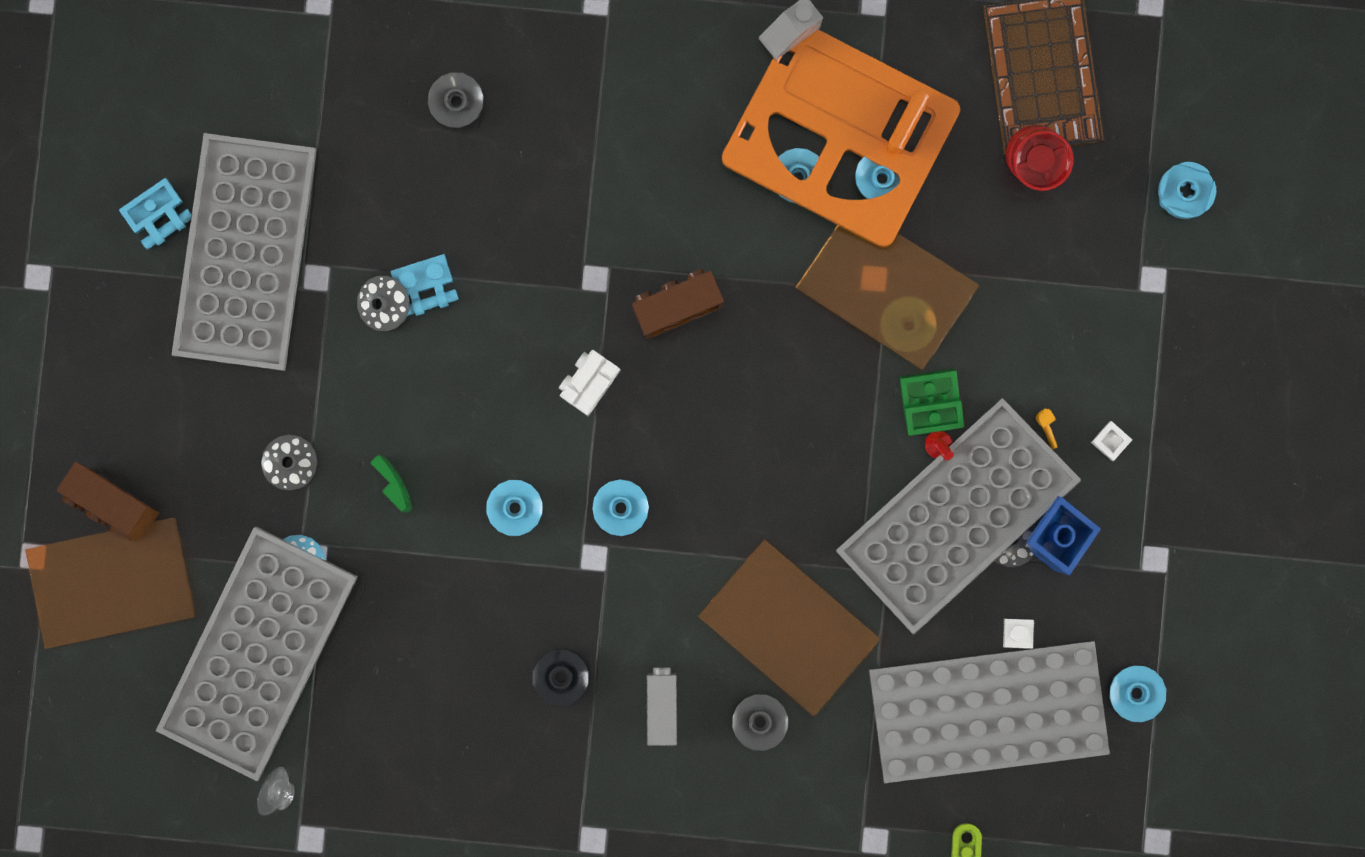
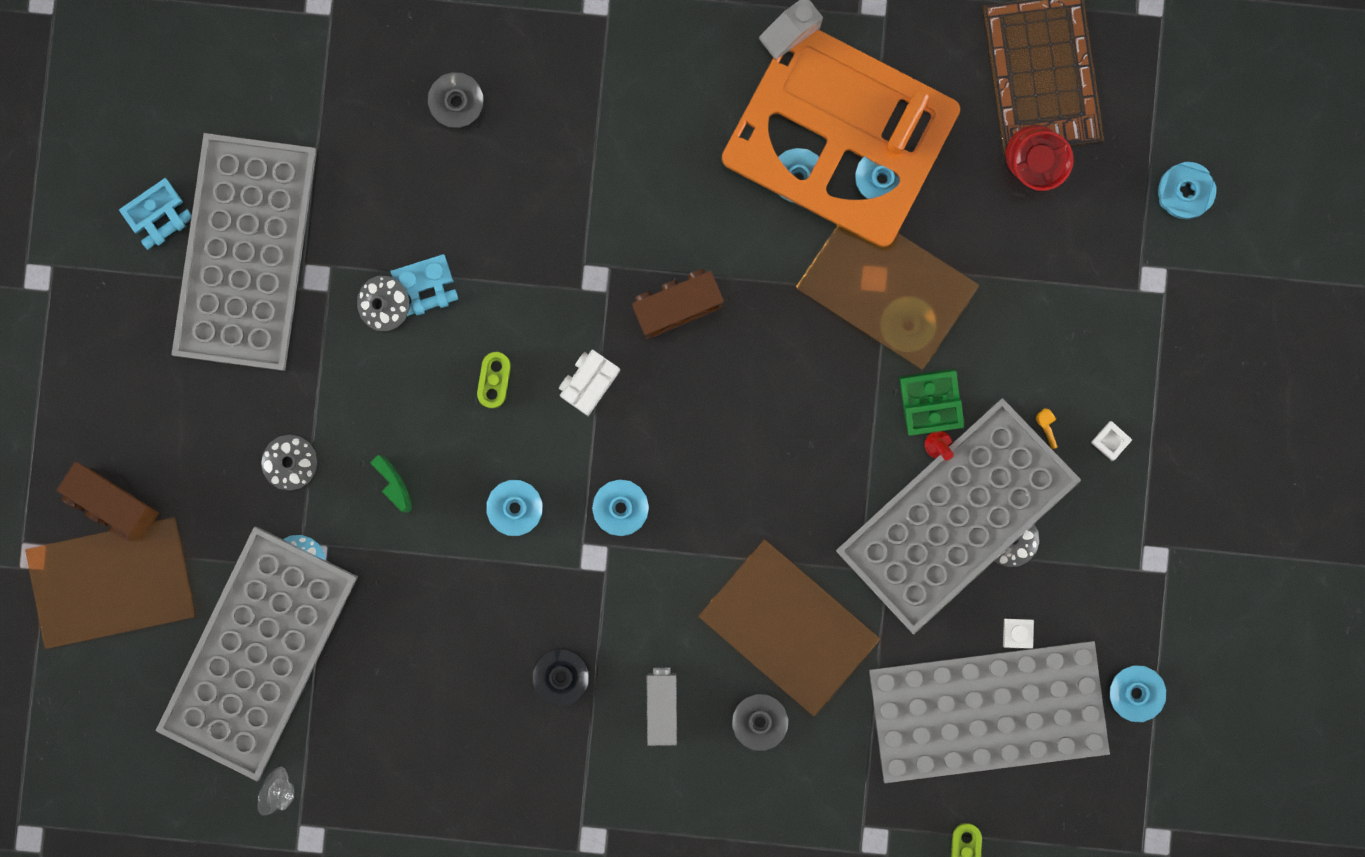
(493, 380): none -> lime plate
(1062, 537): blue slope -> none

